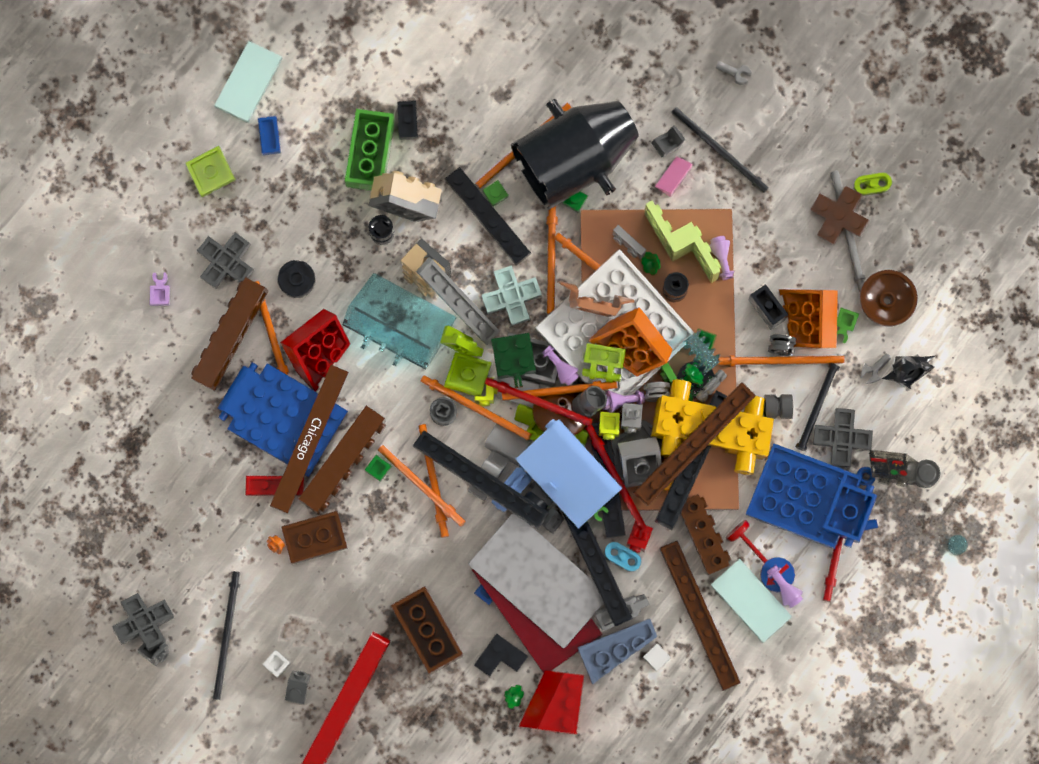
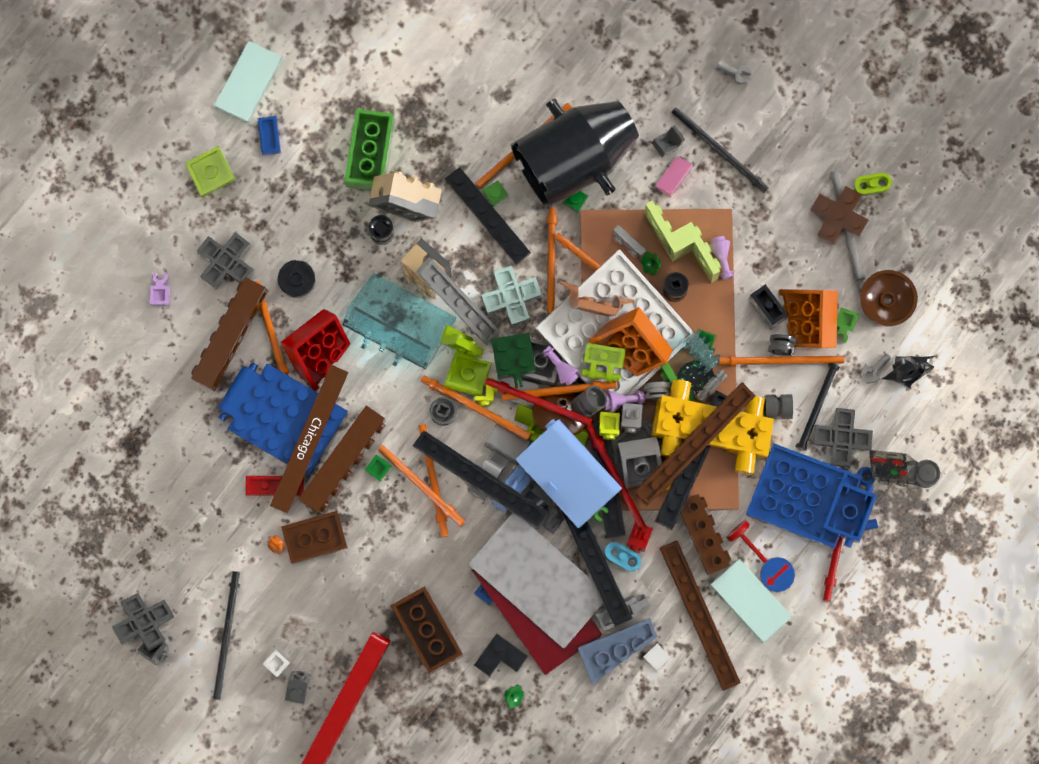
(407, 120): black plate -> none
(555, 703): red wedge -> none
(693, 374): green plant -> none
(790, 594): lavender piece -> none
(957, 545): clear light blue tile -> none

